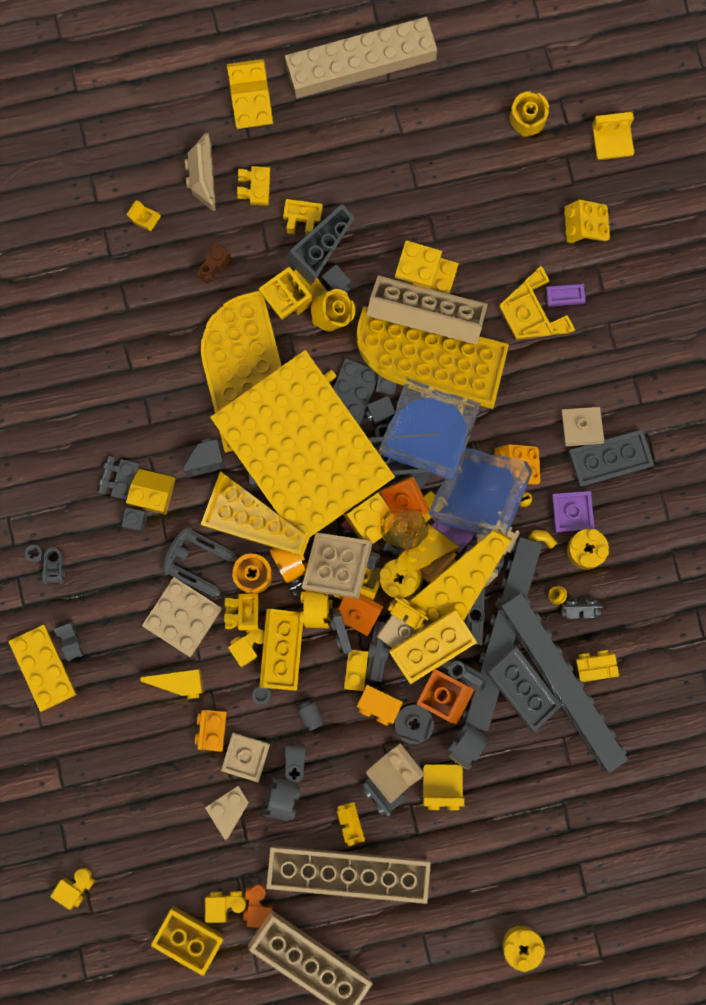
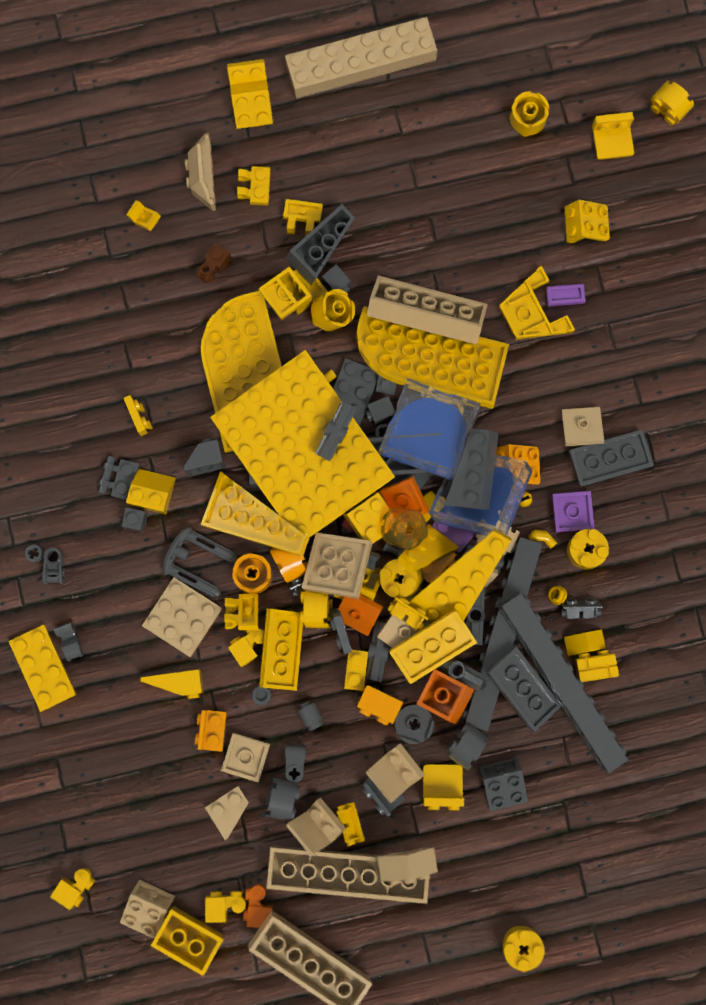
(134, 409): none -> yellow plate
(146, 909): none -> tan bracket
(316, 827): none -> tan bracket
(336, 431): none -> dark grey piece
(407, 865): none -> tan brick
(426, 268): yellow bracket -> none
(475, 472): none -> dark grey wedge
(504, 784): none -> dark grey bracket
(584, 642): none -> yellow slope
(671, 102): none -> yellow brick

